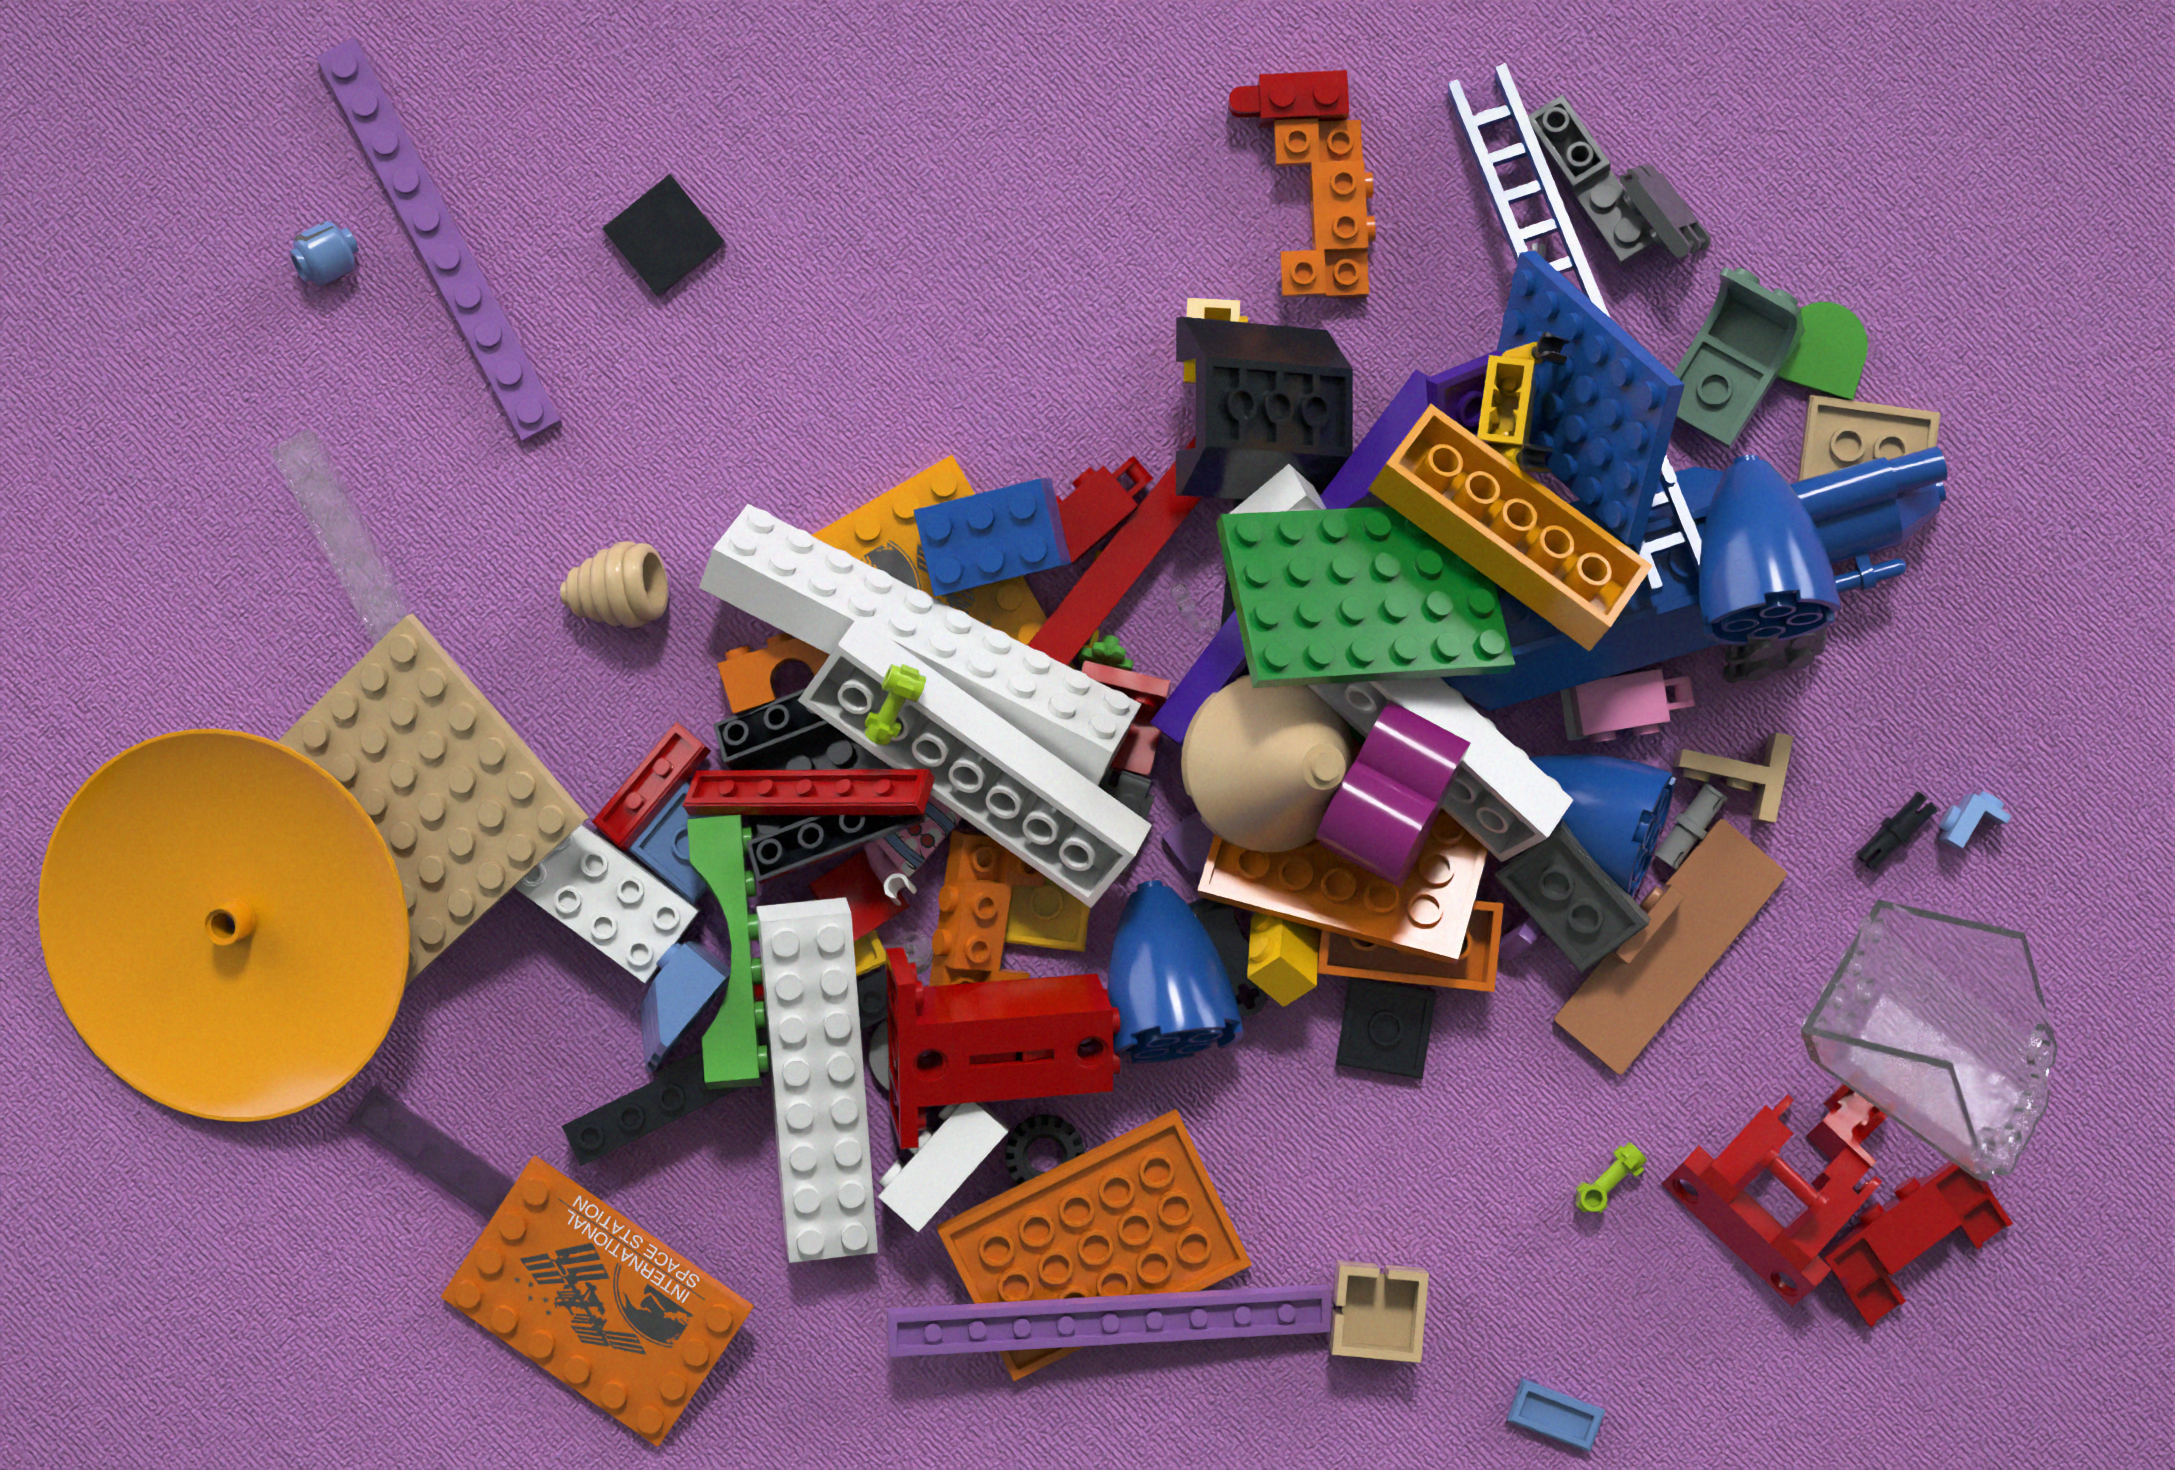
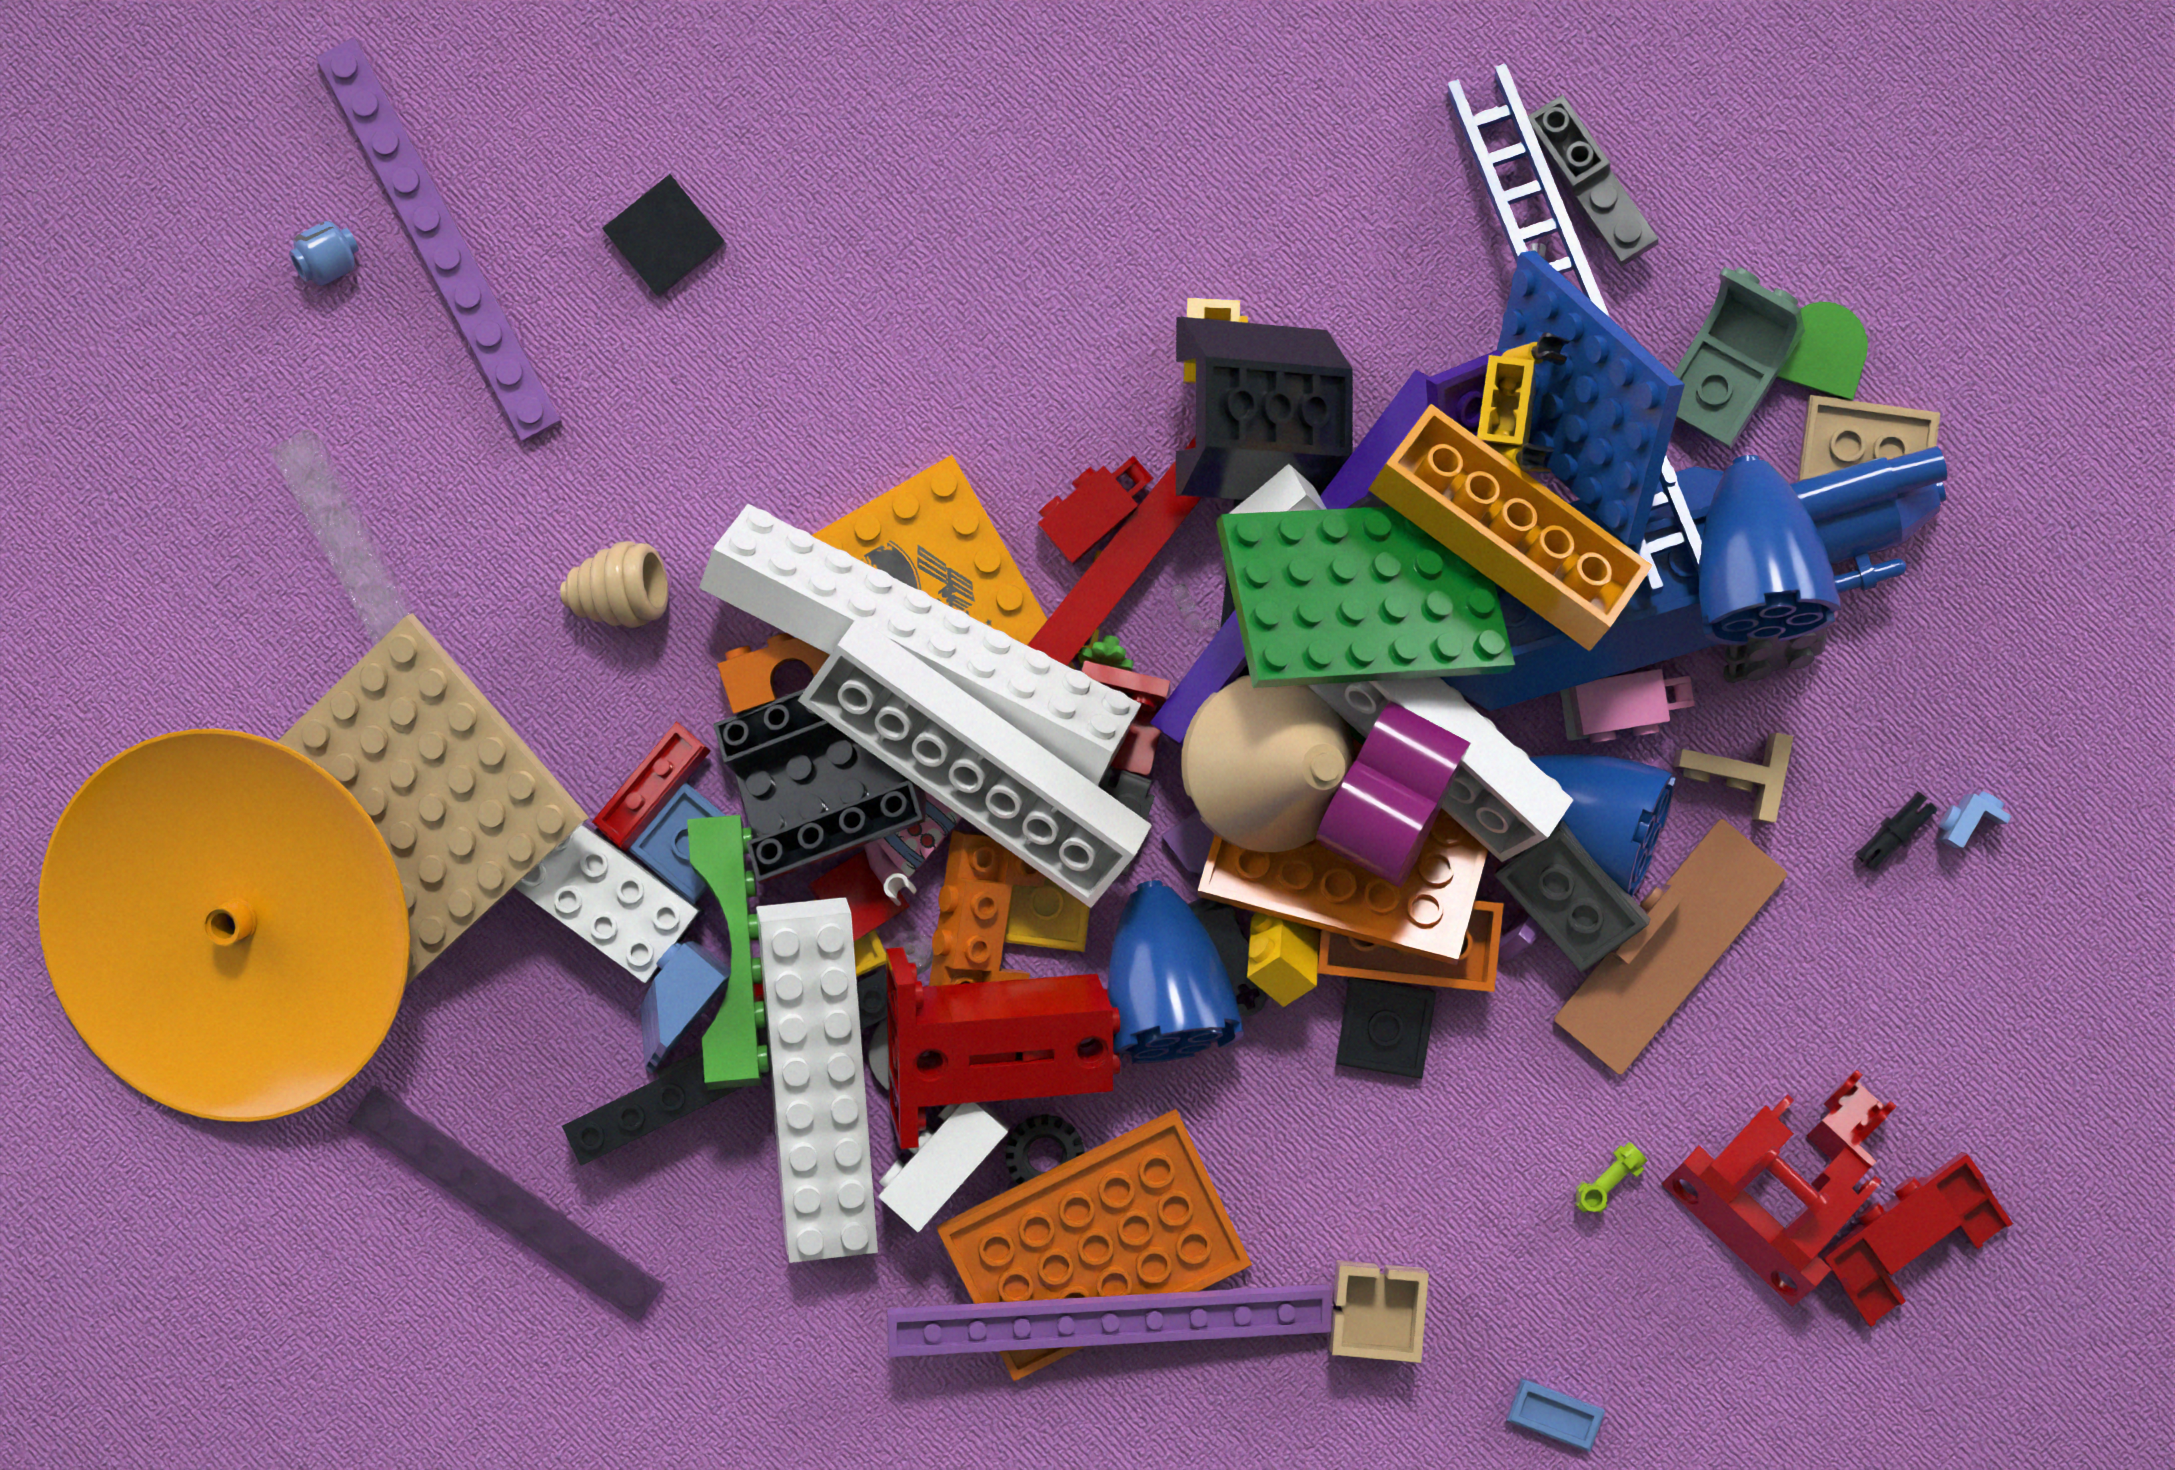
(596, 1300): orange plate -> none
(809, 792): red tile -> none
(901, 684): lime bar -> none
(992, 537): blue brick -> none
(1293, 97): red brick -> none
(1338, 208): orange bracket -> none
(1671, 219): dark grey plate -> none
(1690, 825): light grey pin -> none
(1940, 1032): clear windscreen -> none

